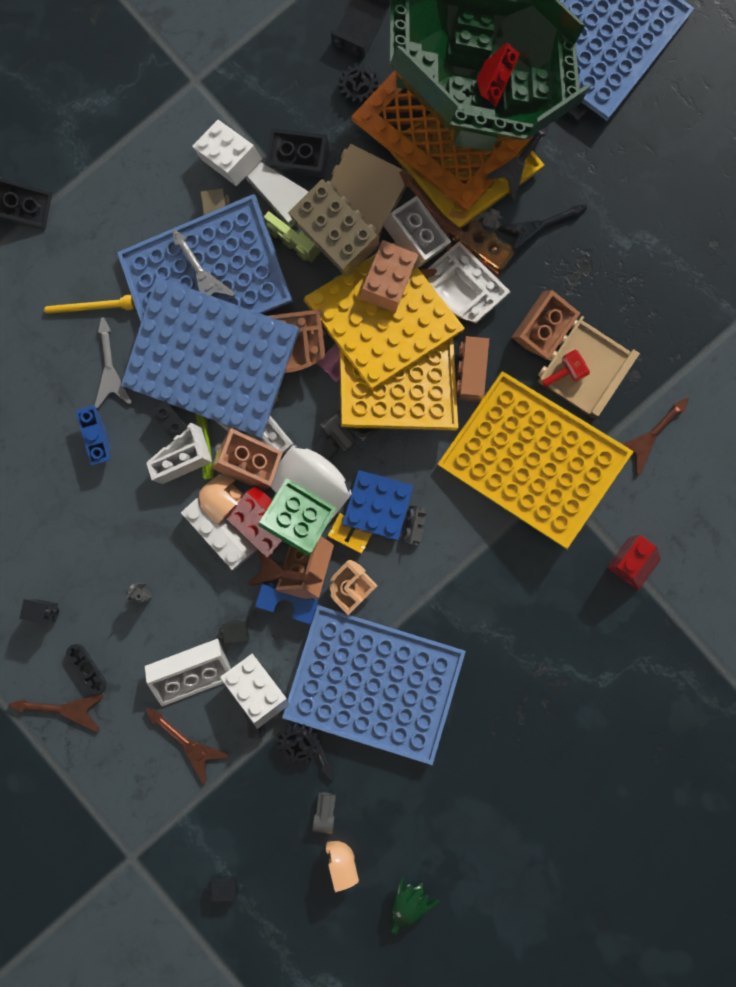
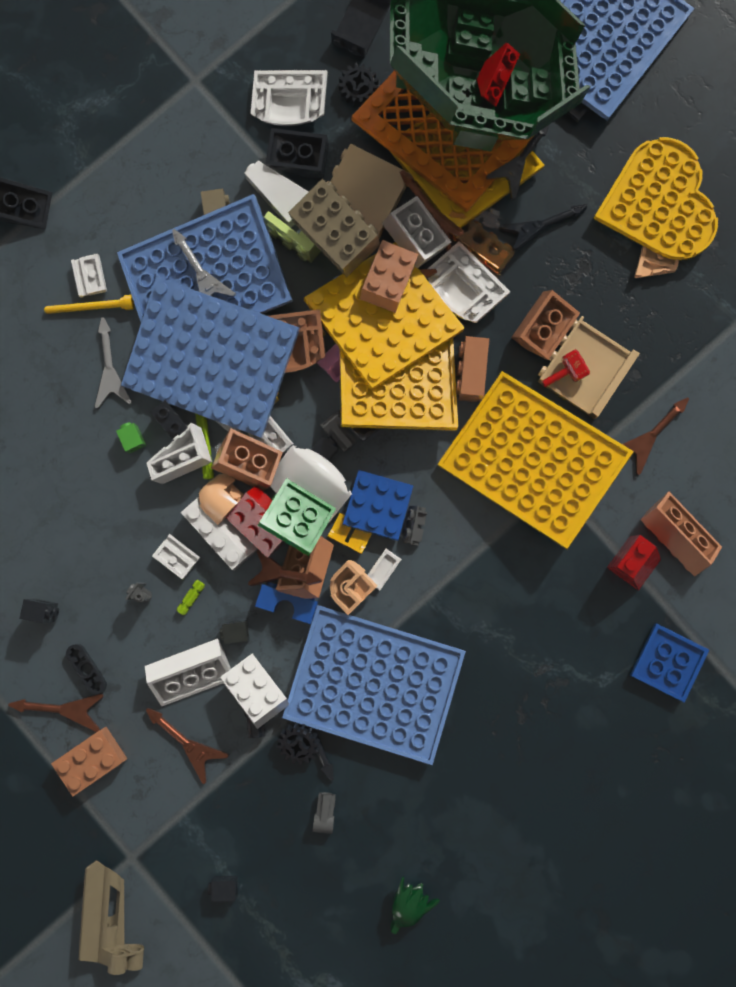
(89, 275): none -> white plate
(89, 761): none -> nougat brick
(94, 435): blue slope -> none
(103, 936): none -> dark tan panel
(130, 437): none -> bright green brick
(176, 556): none -> white plate
(190, 597): none -> lime axle
(227, 152): white brick -> none
(289, 96): none -> white slope
(341, 865): light nougat brick -> none
(384, 568): none -> white tile
(654, 264): none -> light nougat wing
(660, 201): none -> yellow plate
(669, 662): none -> blue plate
(681, 534): none -> nougat slope

